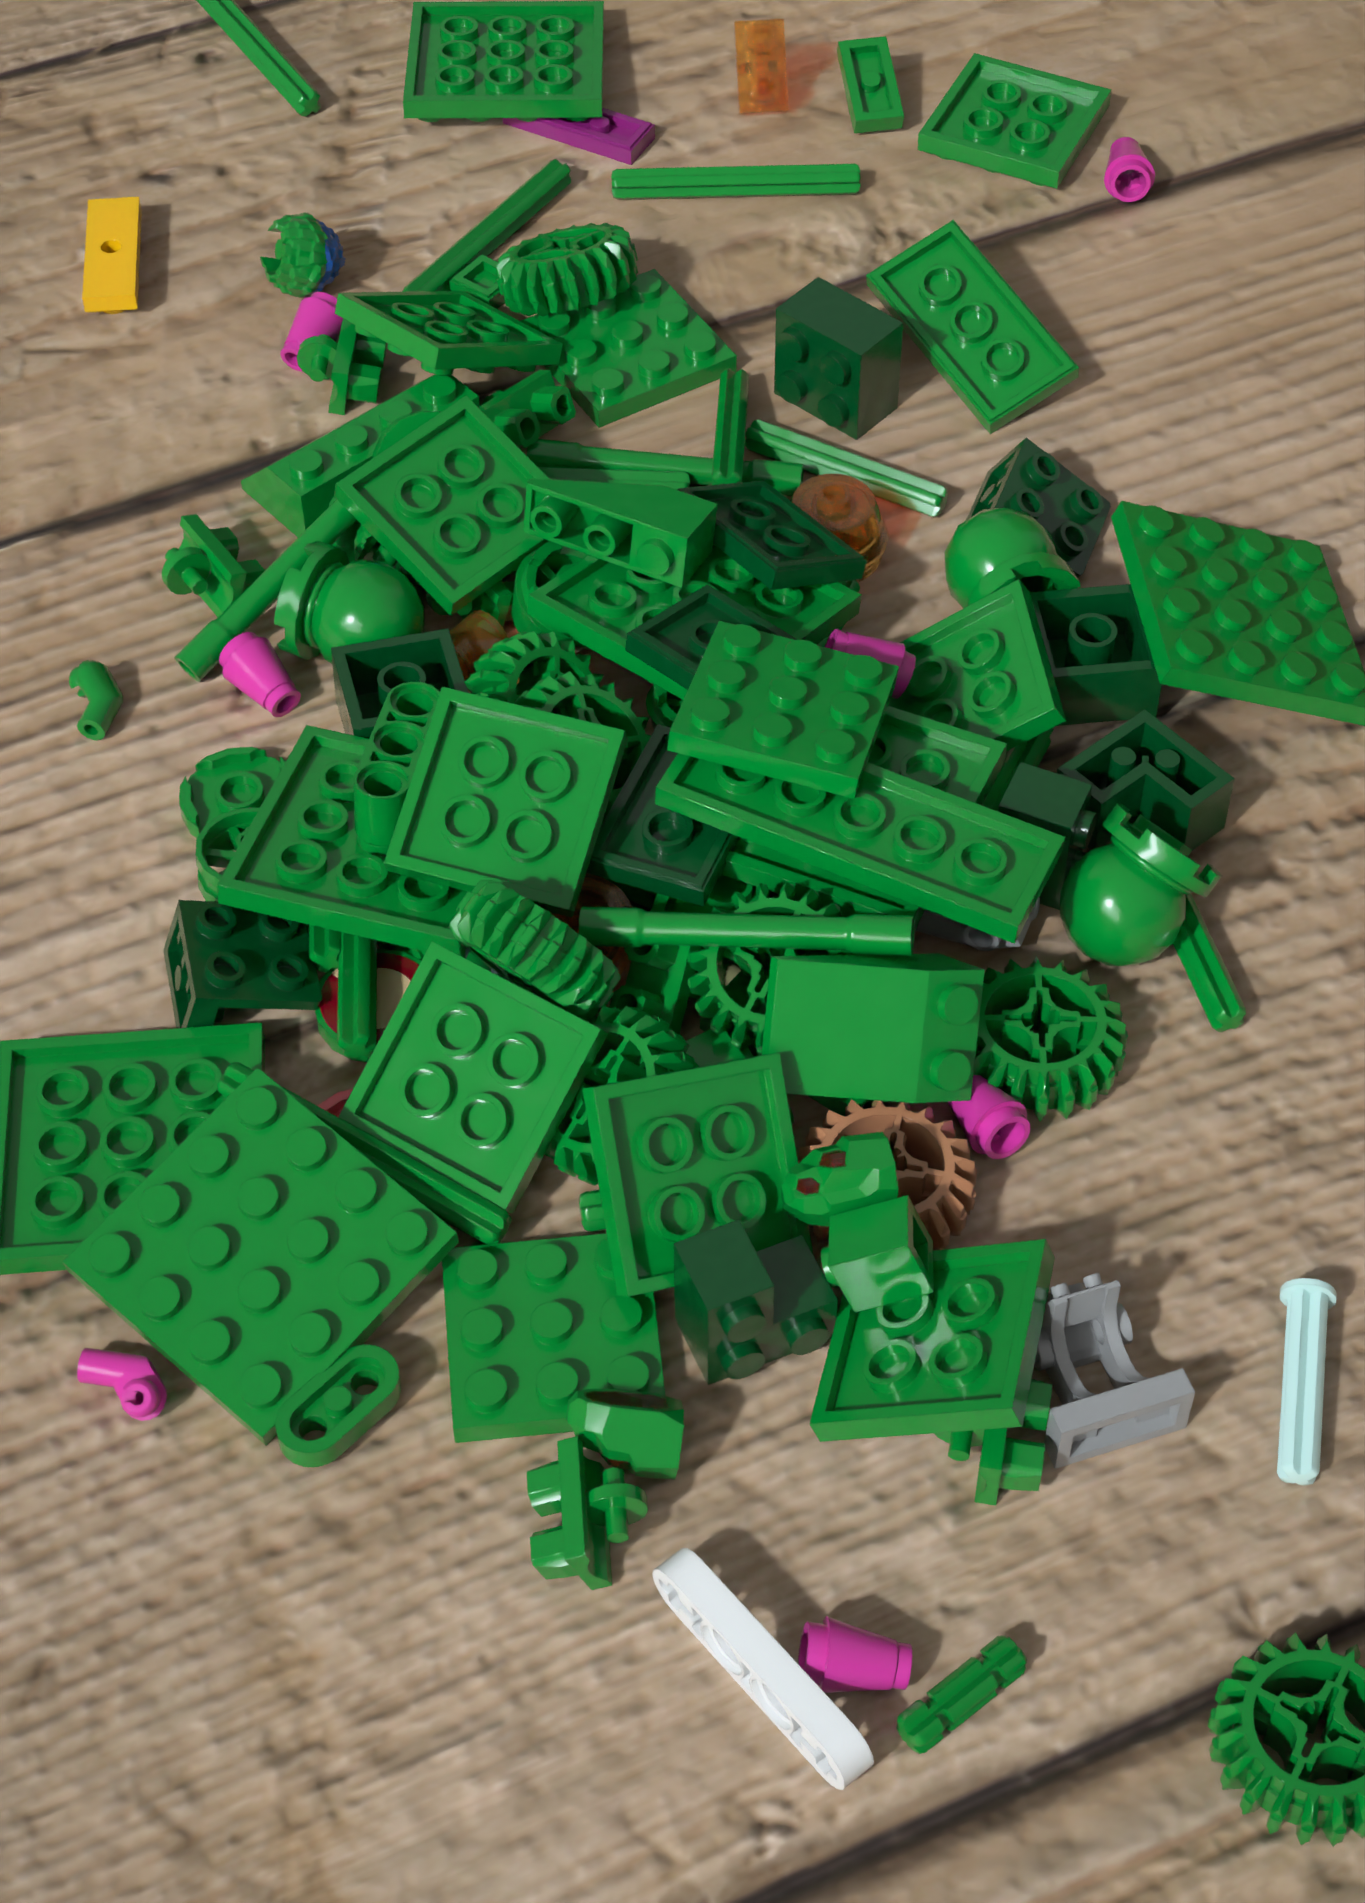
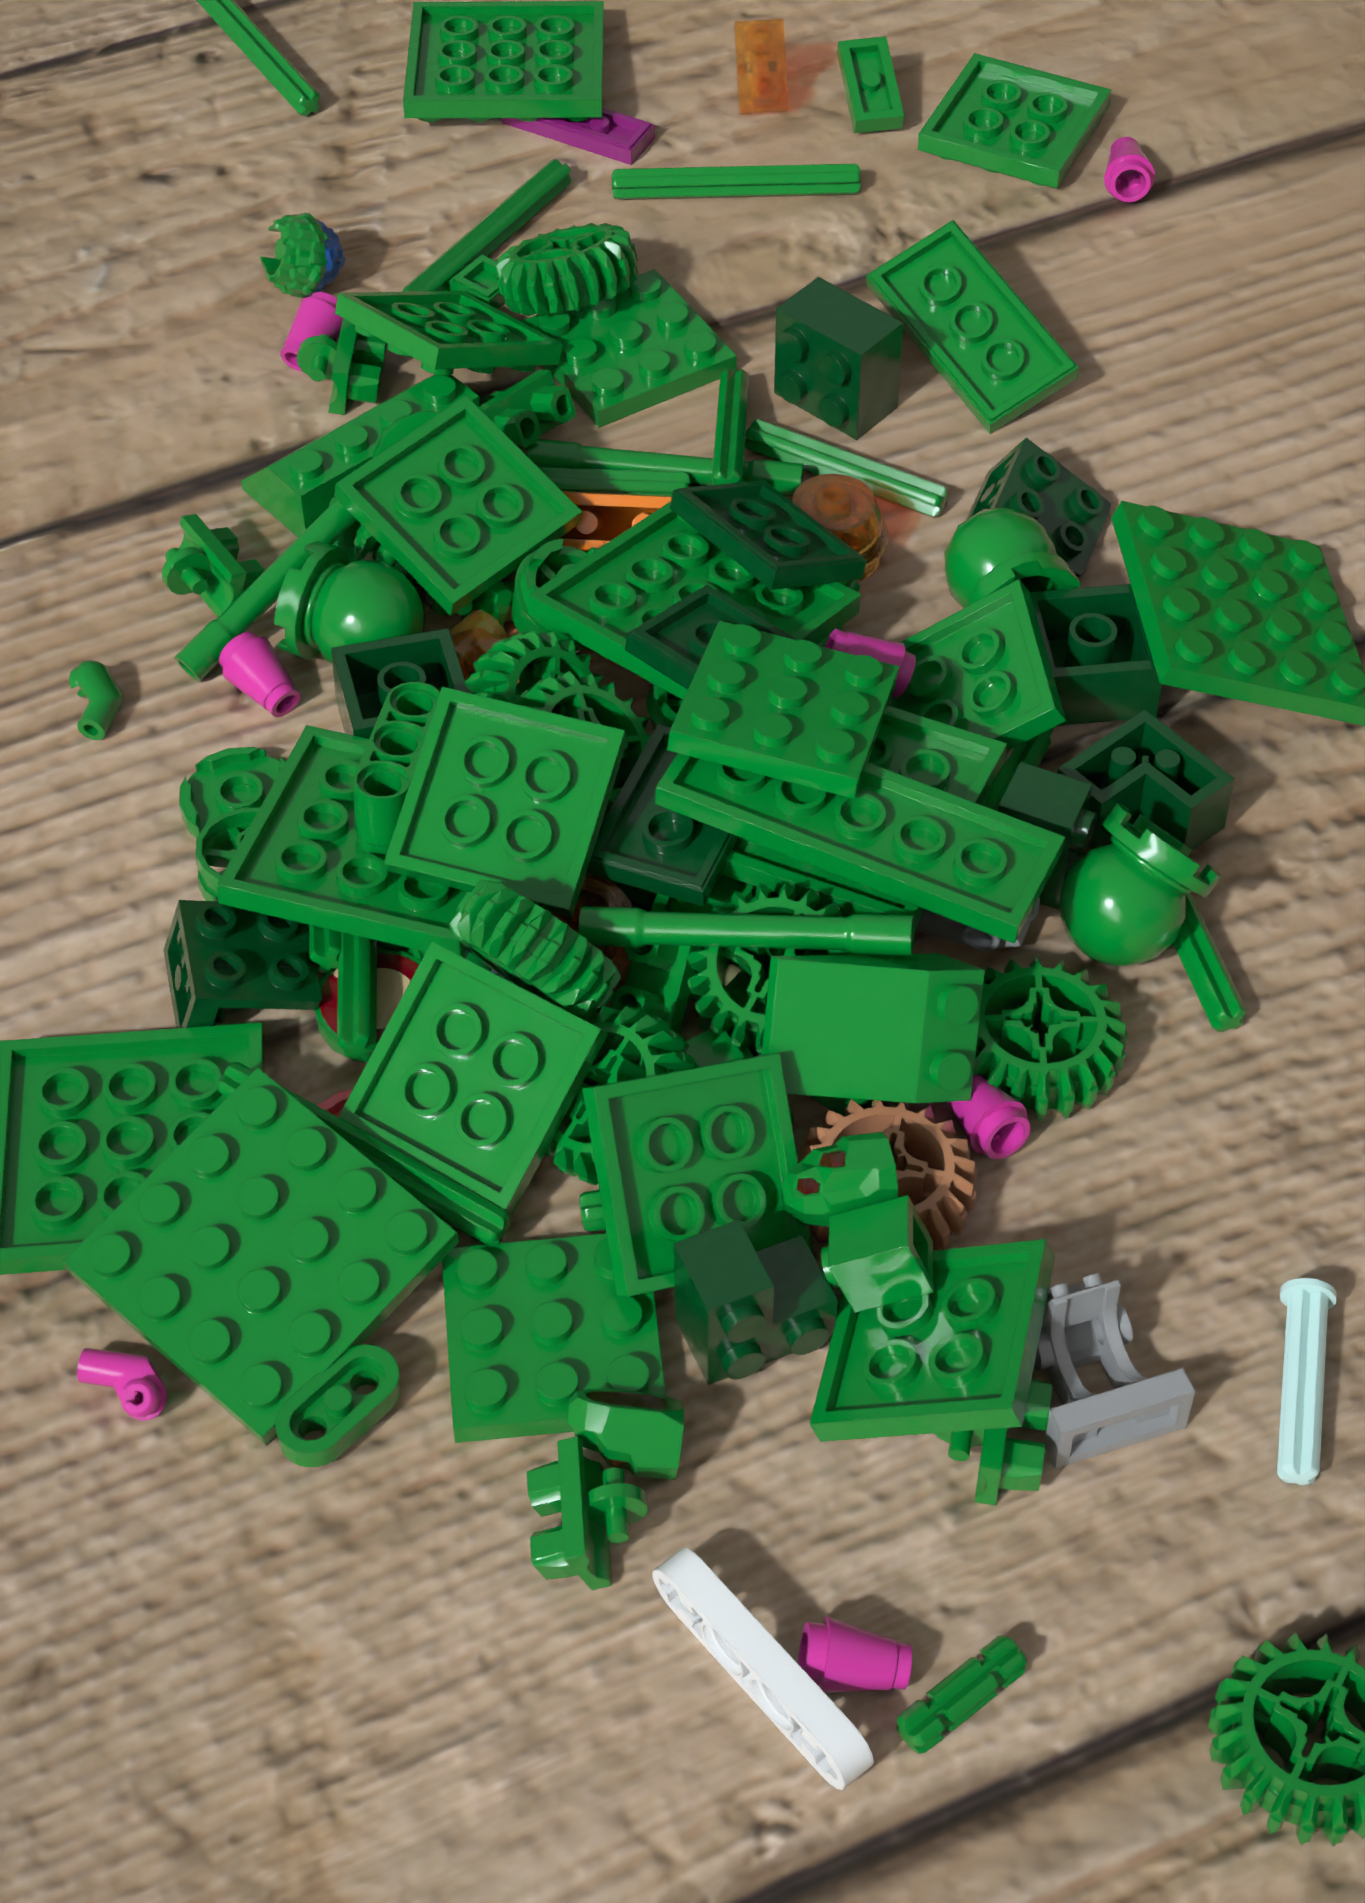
(112, 255): yellow tile -> none
(625, 524): green slope -> none

